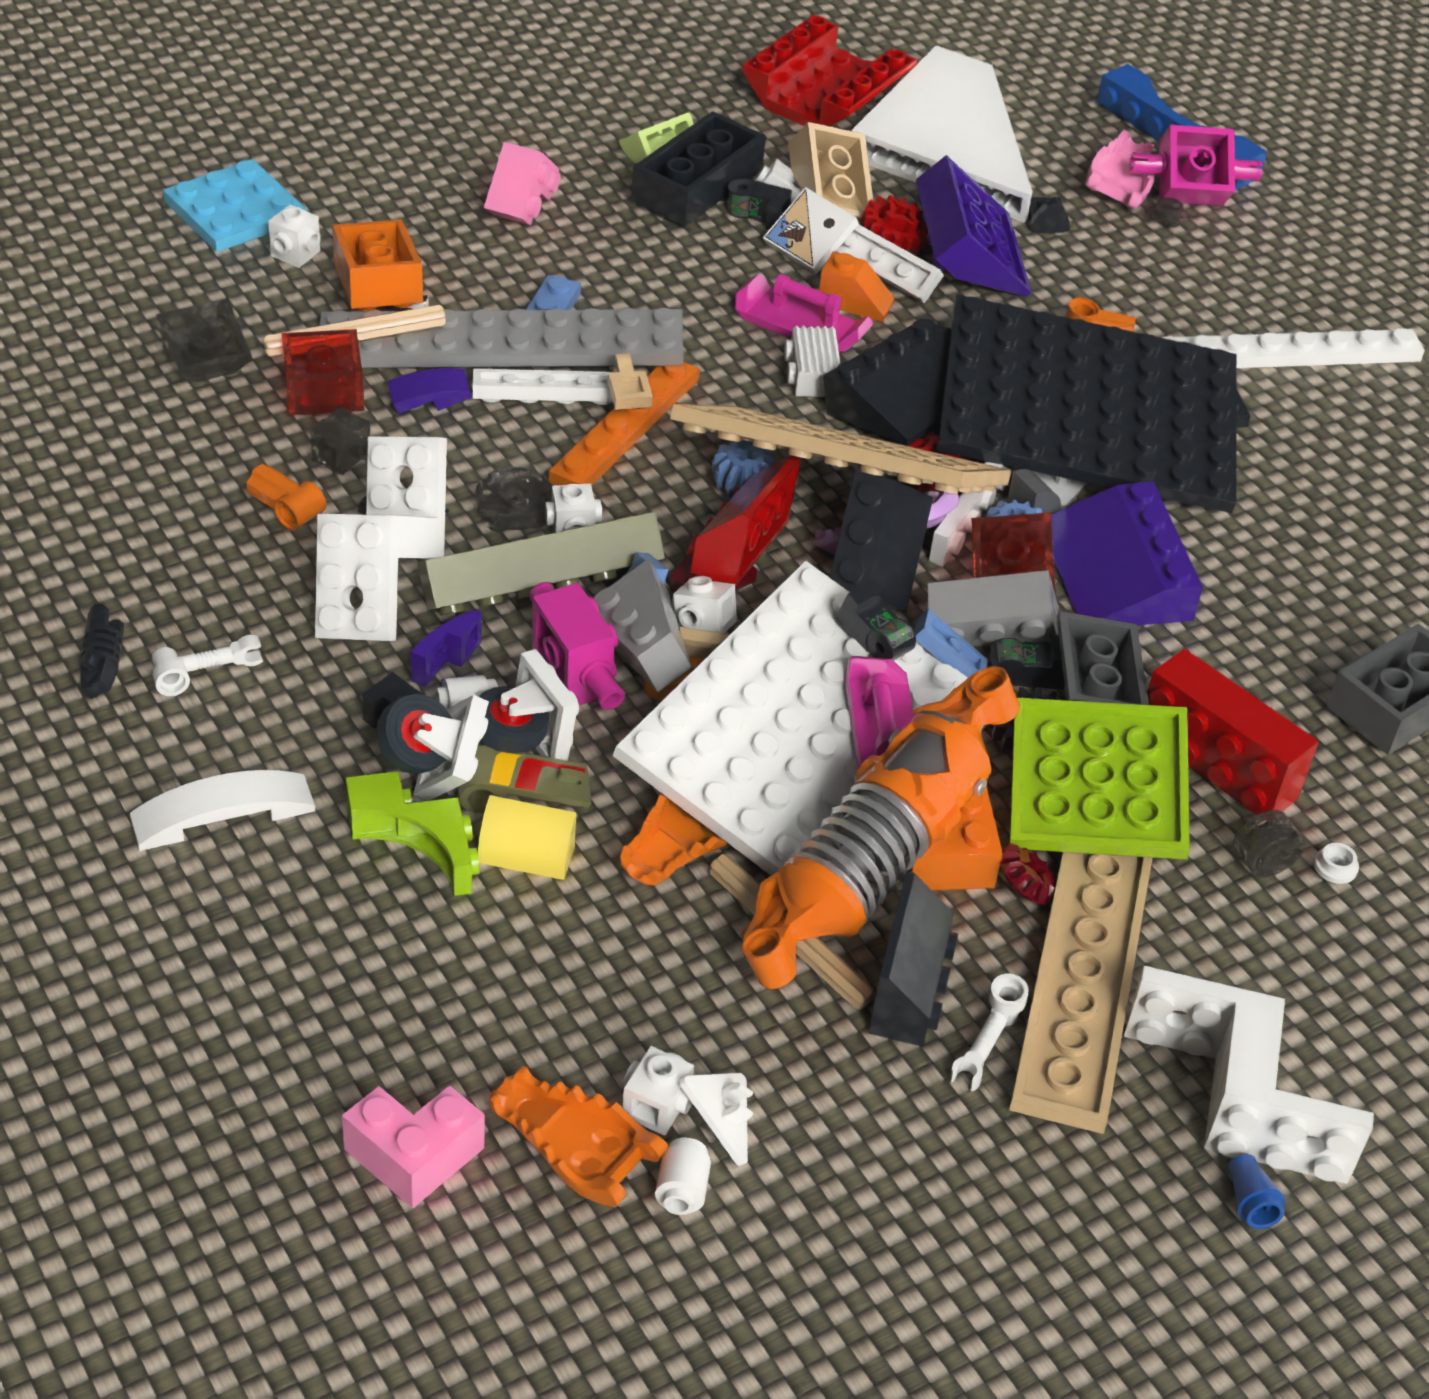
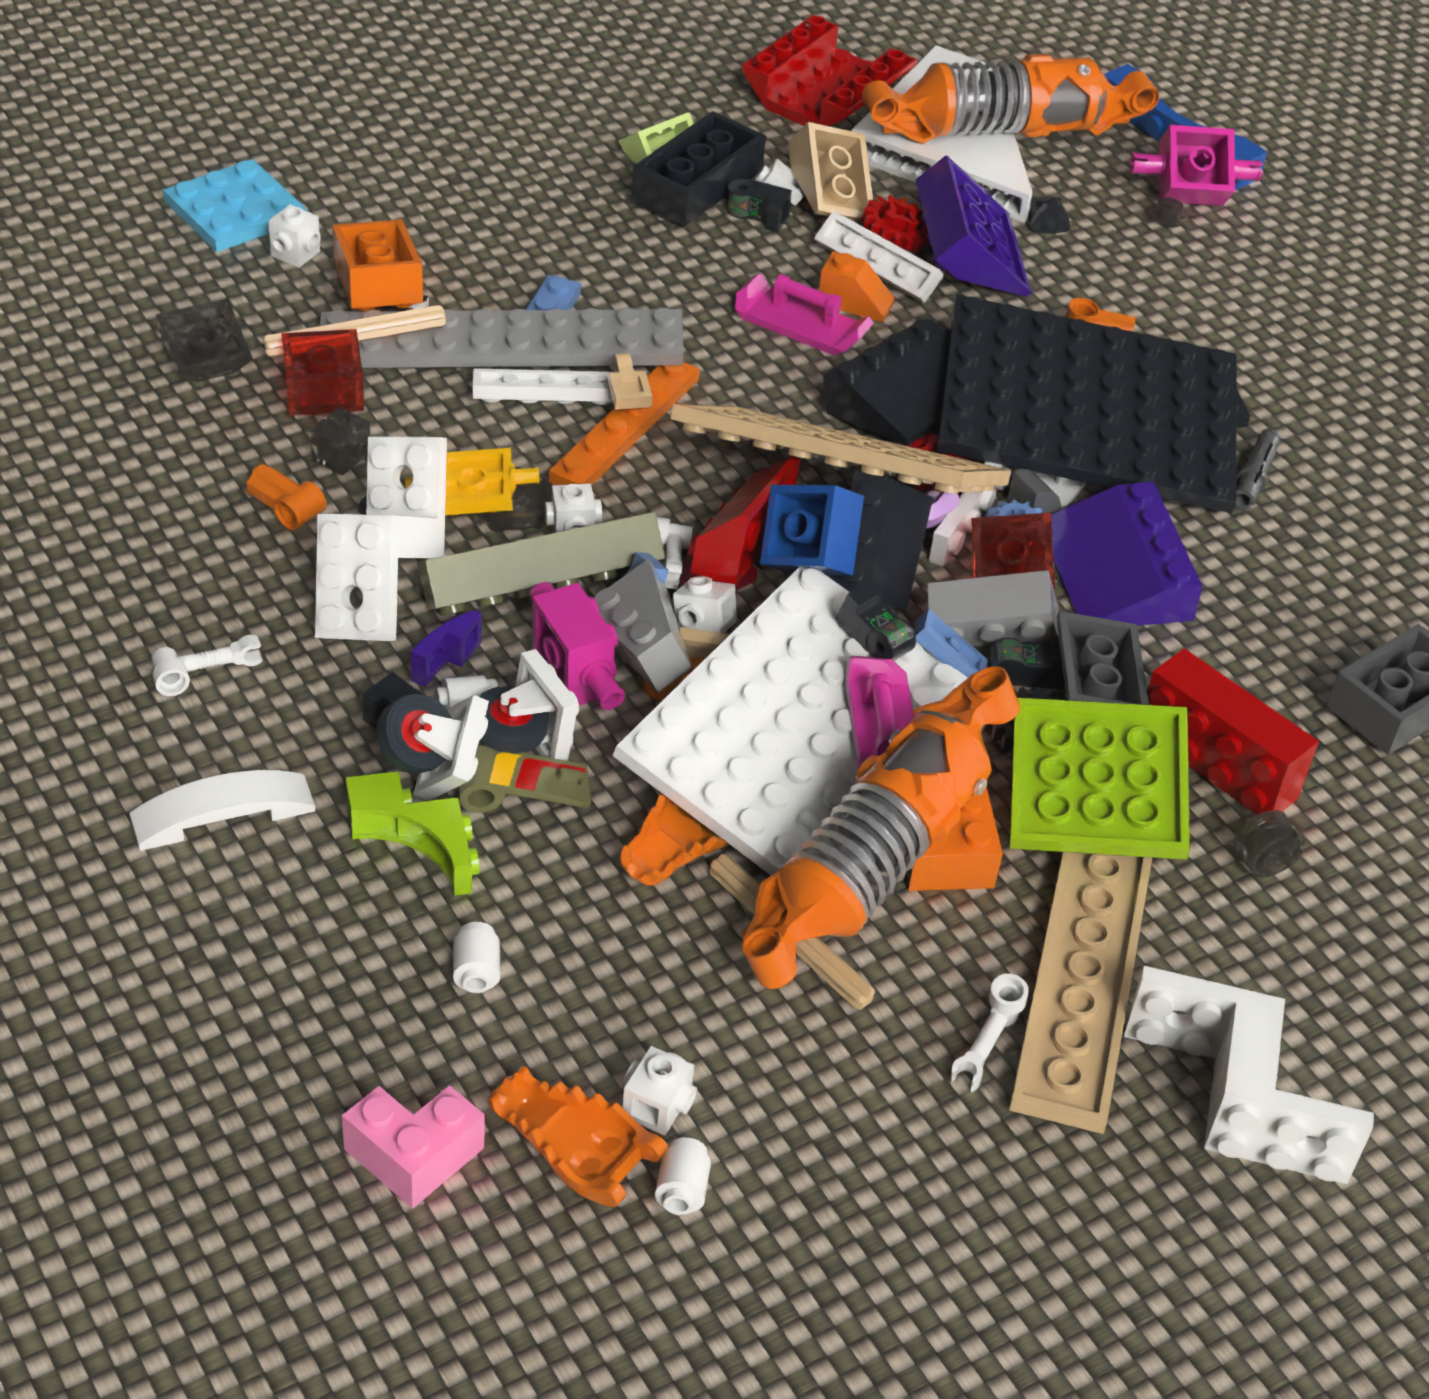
(100, 651): black hinge -> none
(439, 385): dark purple slope -> none
(476, 957): none -> white brick
(482, 481): none -> yellow plate
(521, 183): bright pink brick -> none
(527, 837): light yellow brick -> none
(674, 539): none -> white brick
(723, 1106): white piece -> none
(737, 463): medium blue gear -> none
(809, 357): white brick -> none
(810, 230): tile -> none
(812, 528): none -> blue brick
(914, 966): black slope -> none
(1021, 97): none -> orange piece
(1028, 874): dark red gear -> none
(1111, 172): bright pink animal -> none
(1254, 476): none -> dark grey pin
(1255, 1194): blue cone -> none
(1315, 347): white plate -> none
(1337, 863): white plate -> none

